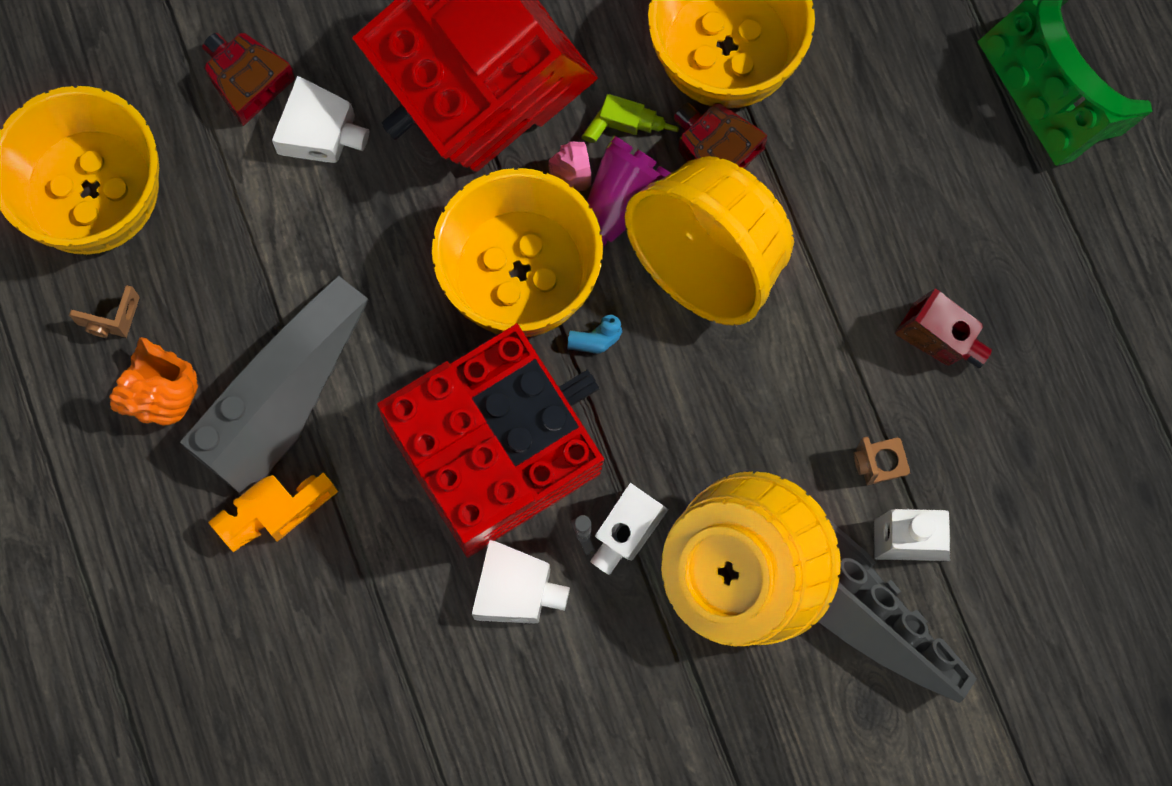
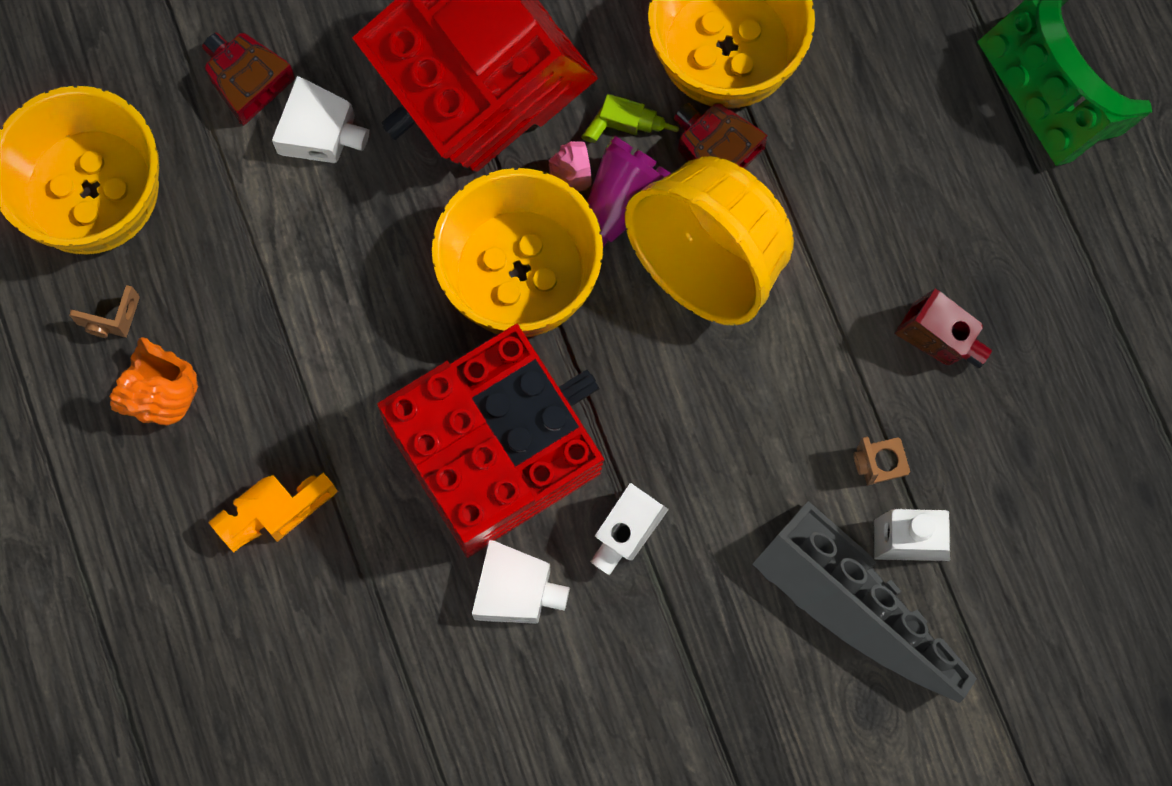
(274, 394): dark grey wedge -> none
(582, 529): dark grey piece -> none
(599, 339): dark azure arm -> none
(775, 543): yellow piece -> none

